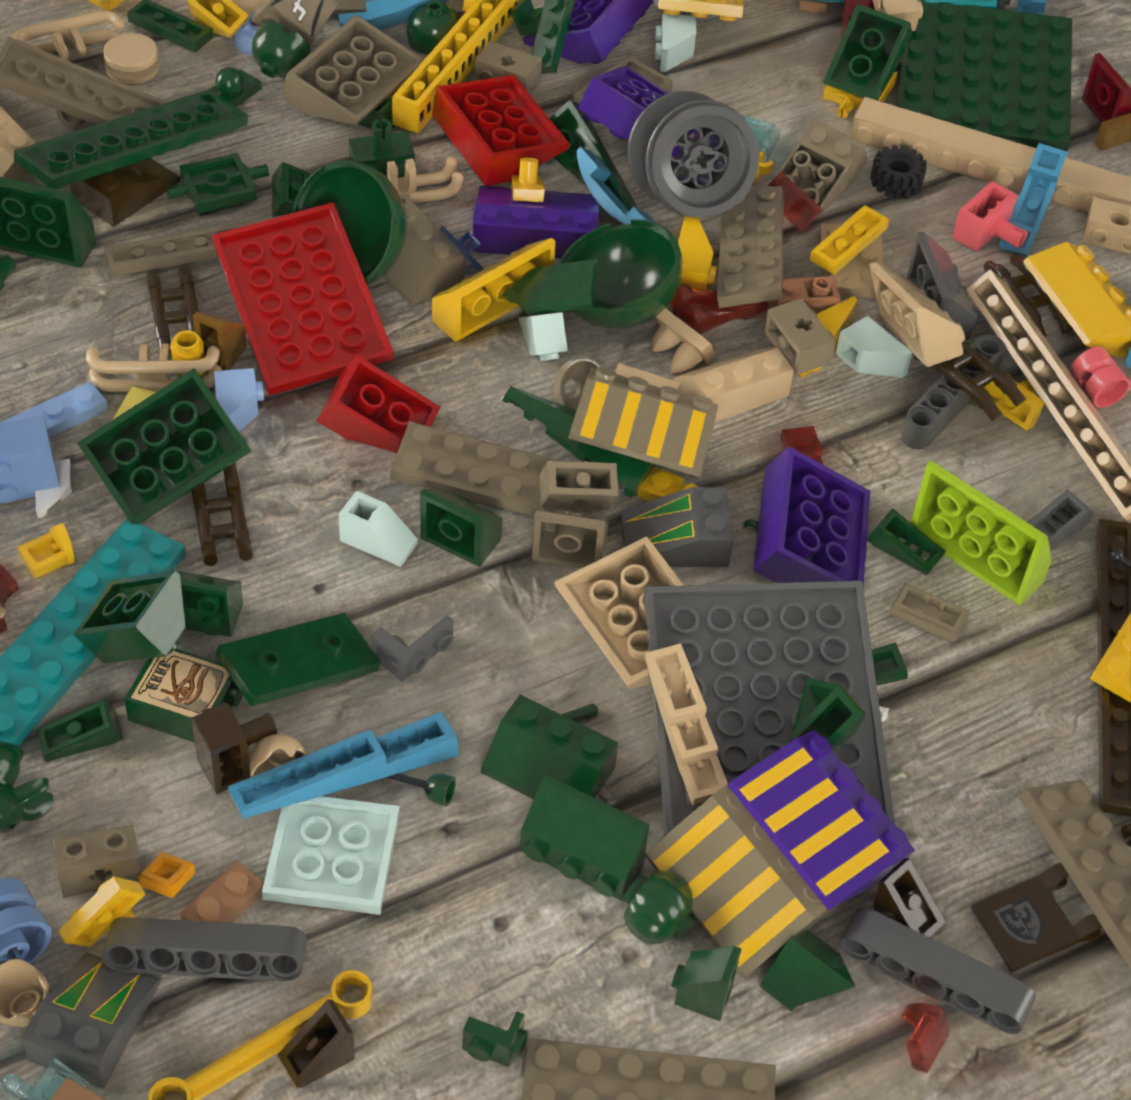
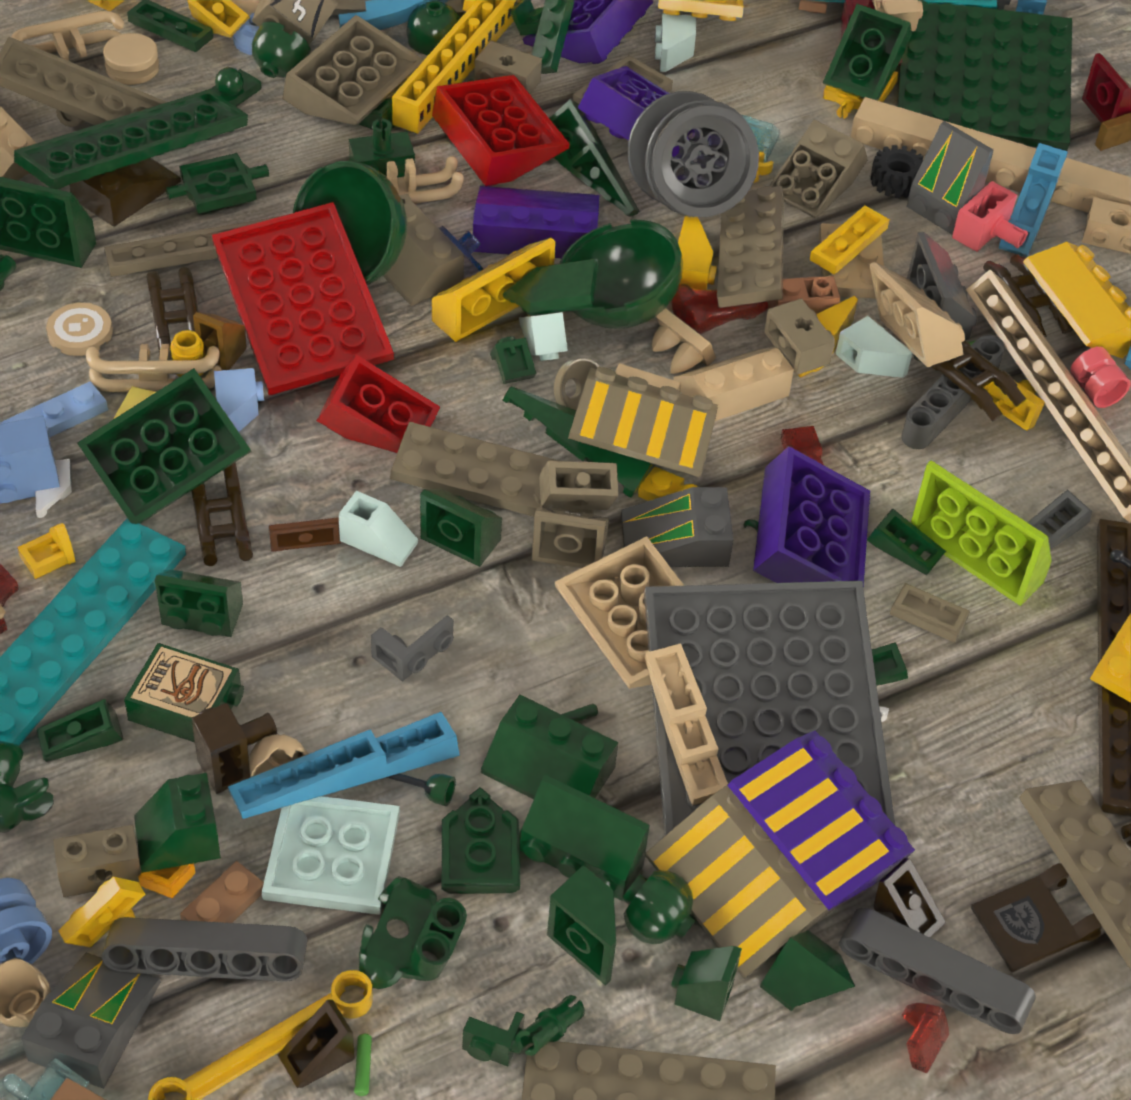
(78, 328): none -> tan tile
(135, 618): dark green slope -> none
(177, 825): none -> dark green slope
(285, 187): dark green slope -> none
(297, 658): dark green plate -> none
(304, 534): none -> reddish brown slope
(363, 1063): none -> bright green piece
(391, 958): none -> dark green piece
(480, 848): none -> dark green tile
(513, 359): none -> dark green bracket
(527, 184): yellow tile -> none
(550, 1025): none -> dark green pin
(584, 922): none -> dark green slope
(595, 175): dark azure slope -> none
(798, 206): clear red slope -> none
(828, 711): dark green slope -> none
(949, 176): none -> dark grey slope

